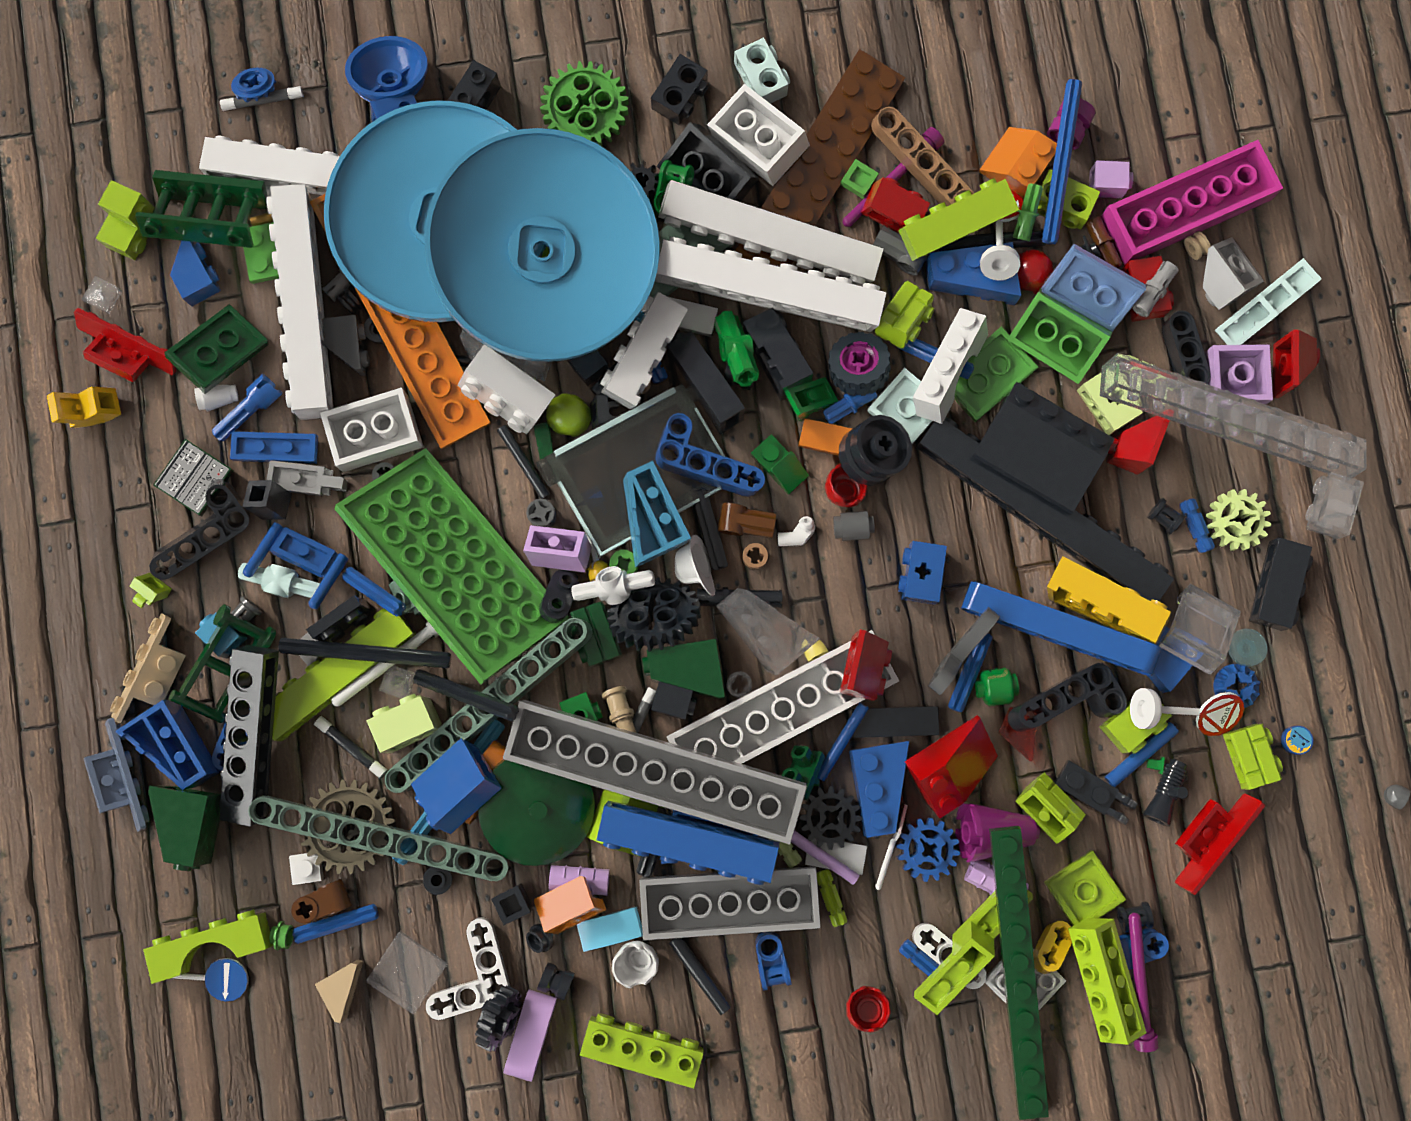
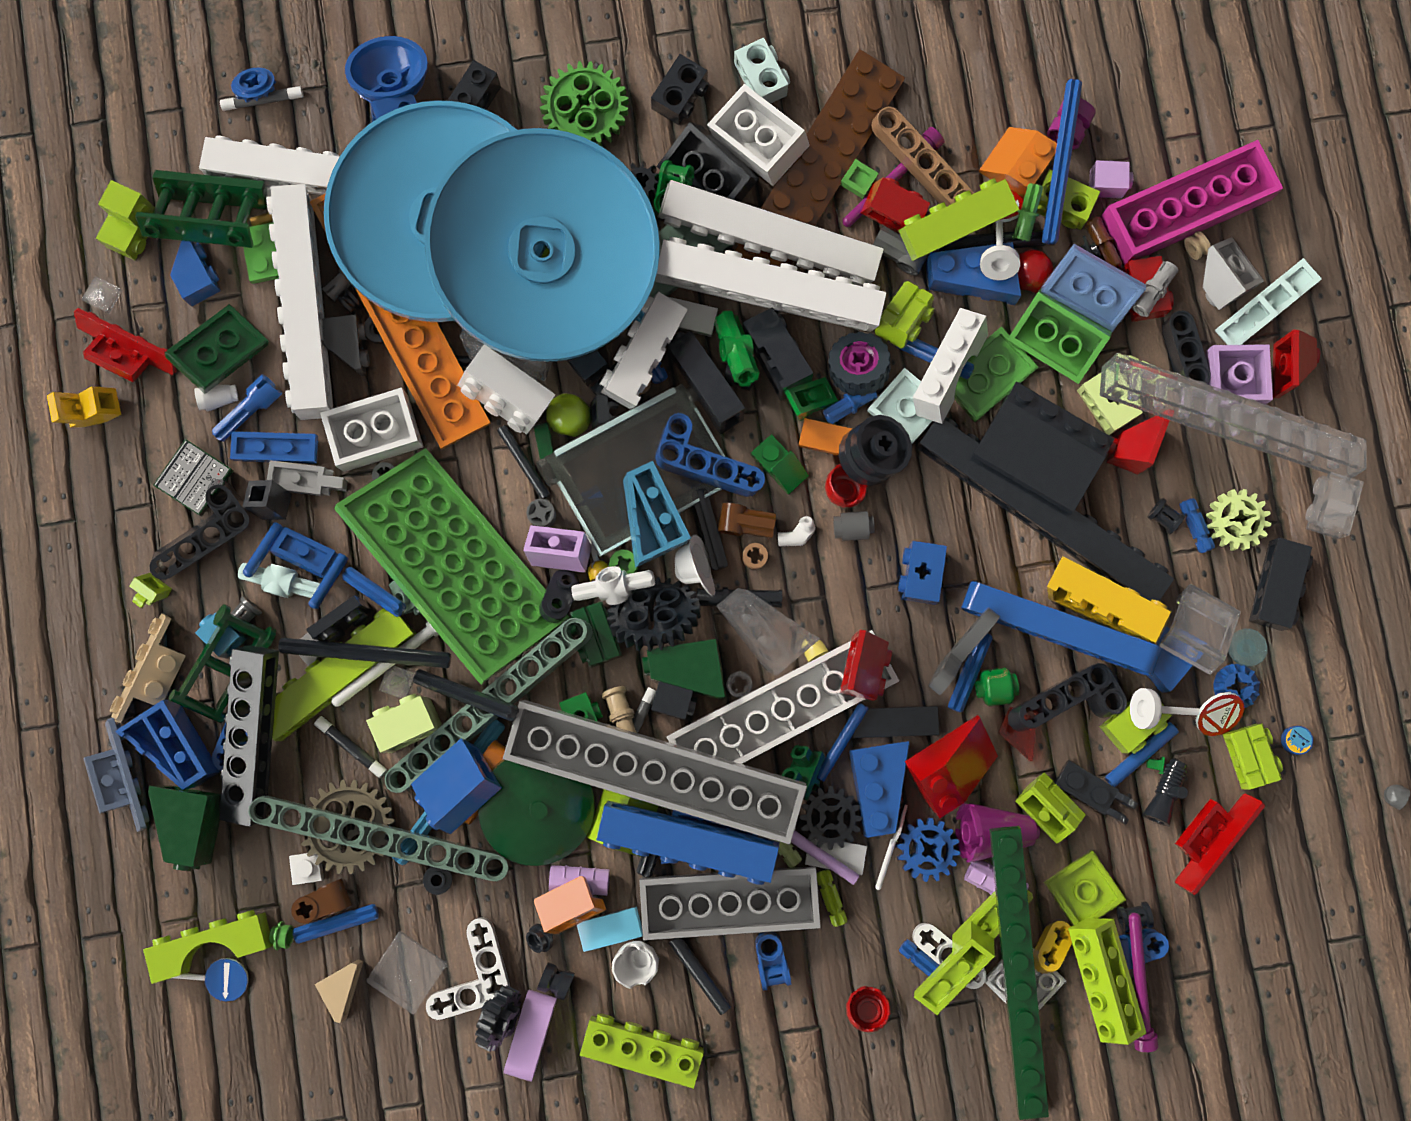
(512, 904): black brick -> none

